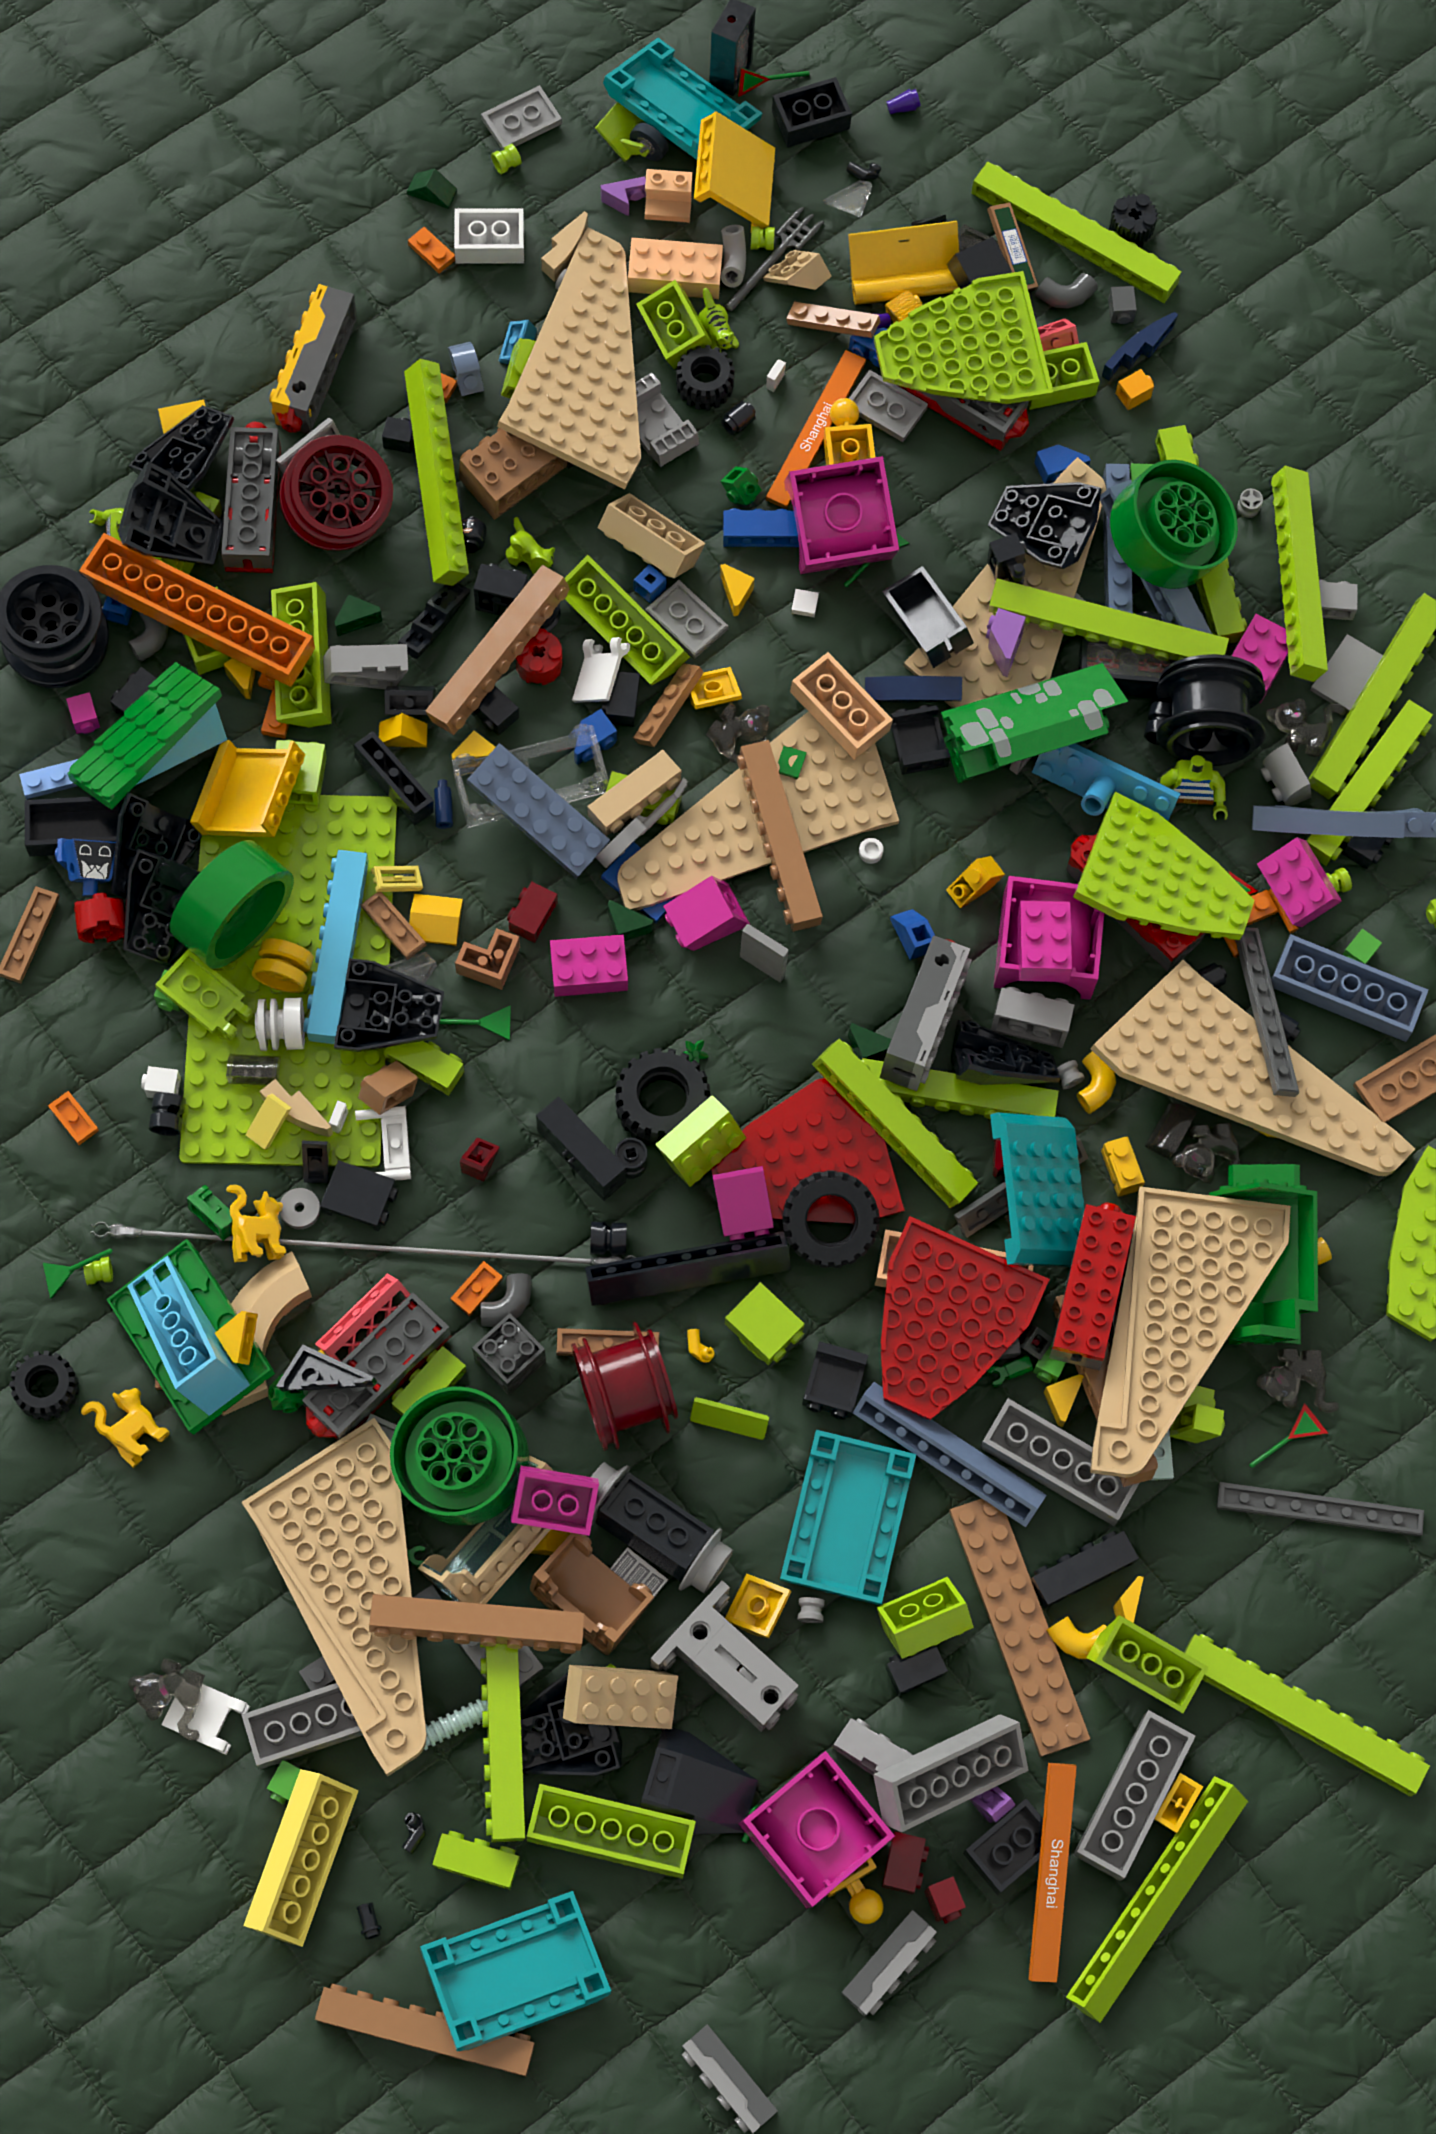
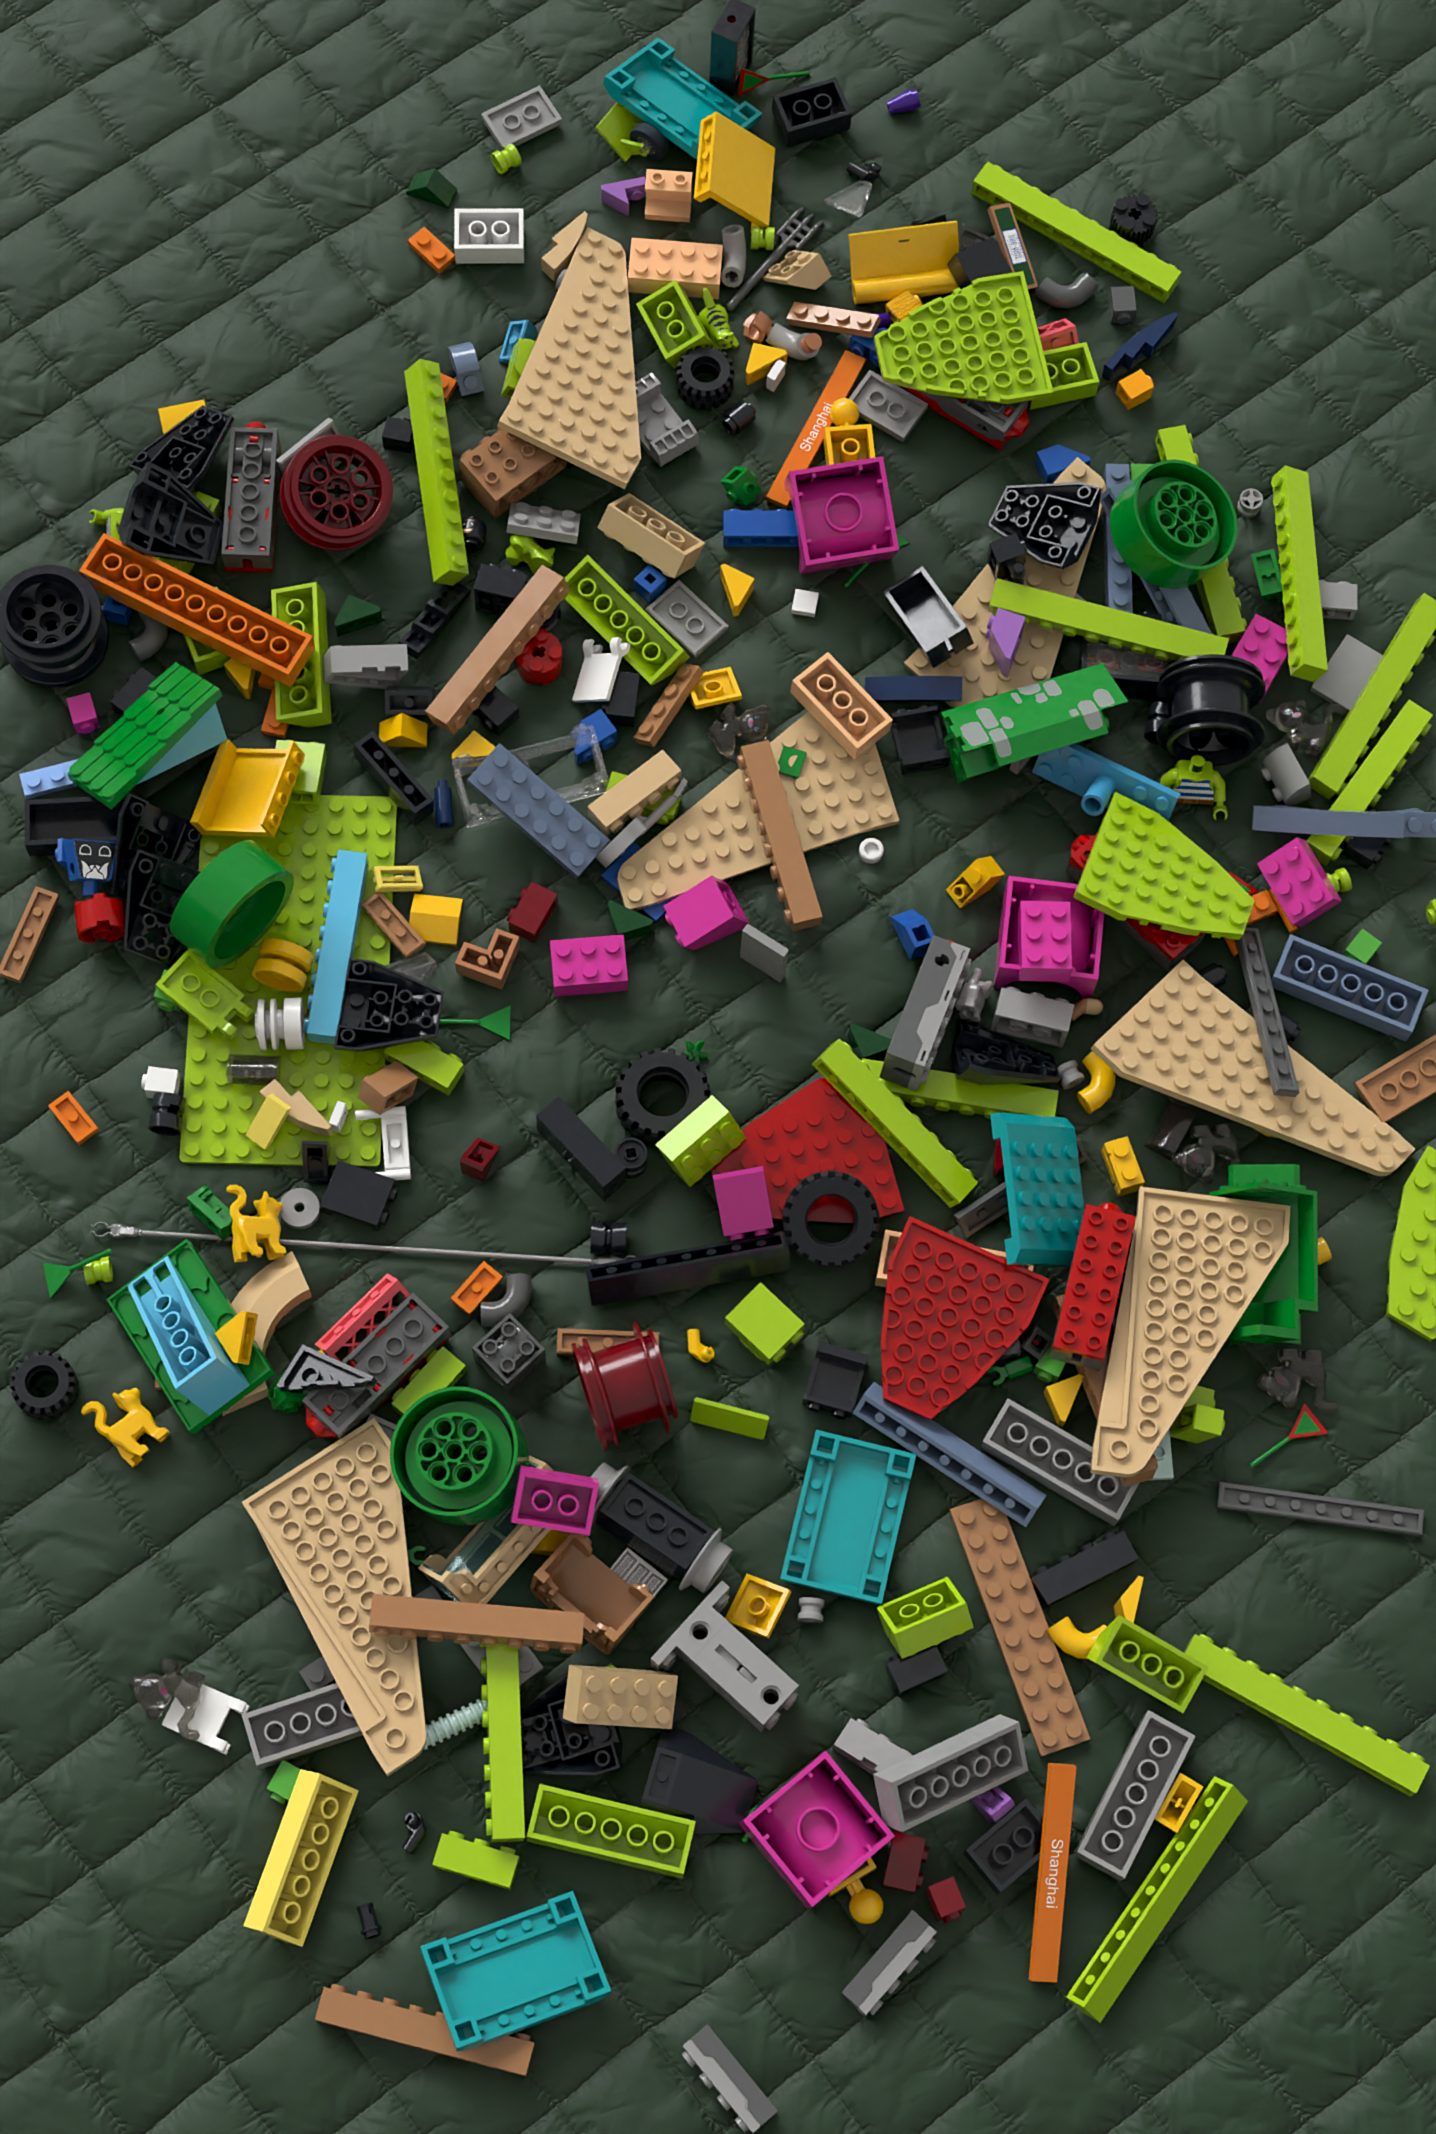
(313, 359): dark grey piece -> none
(543, 522): none -> light grey plate
(761, 361): none -> yellow slope
(796, 345): none -> piece
(973, 997): none -> light grey animal
(1087, 1006): none -> arm
(1268, 575): none -> green hinge

